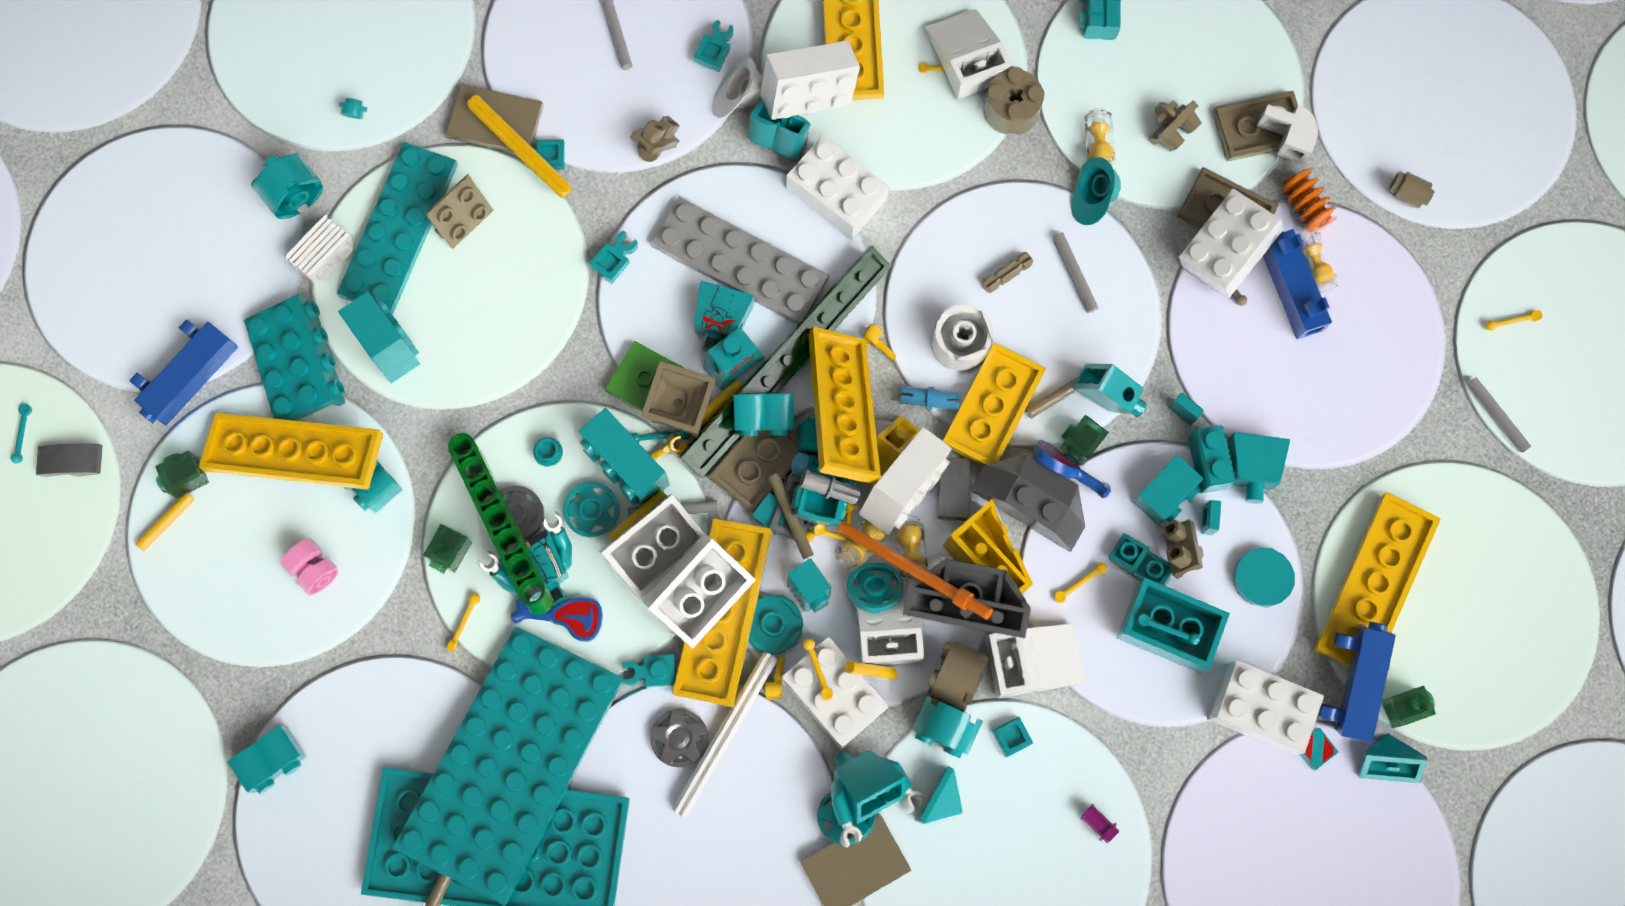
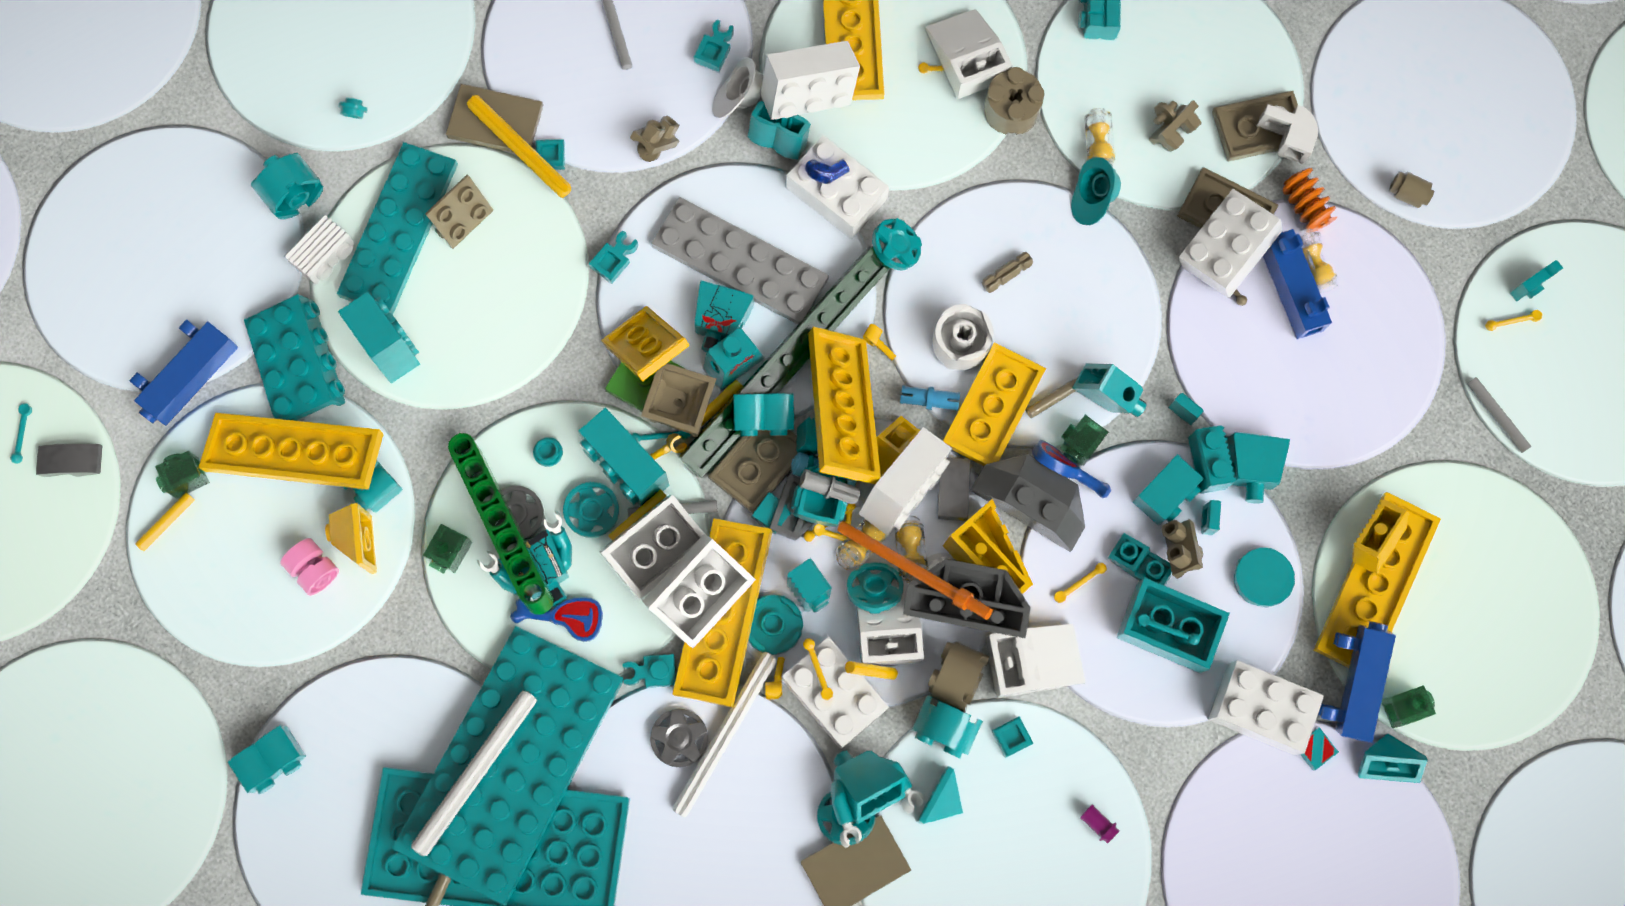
(352, 534): none -> yellow slope
(473, 773): none -> white axle
(474, 598): yellow hinge -> none
(645, 343): none -> yellow tile
(793, 521): dark tan bar -> none
(824, 173): none -> clear blue arm
(898, 243): none -> teal wheel
(1076, 273): light grey bar -> none
(1380, 536): none -> yellow brick
(1534, 284): none -> teal plate

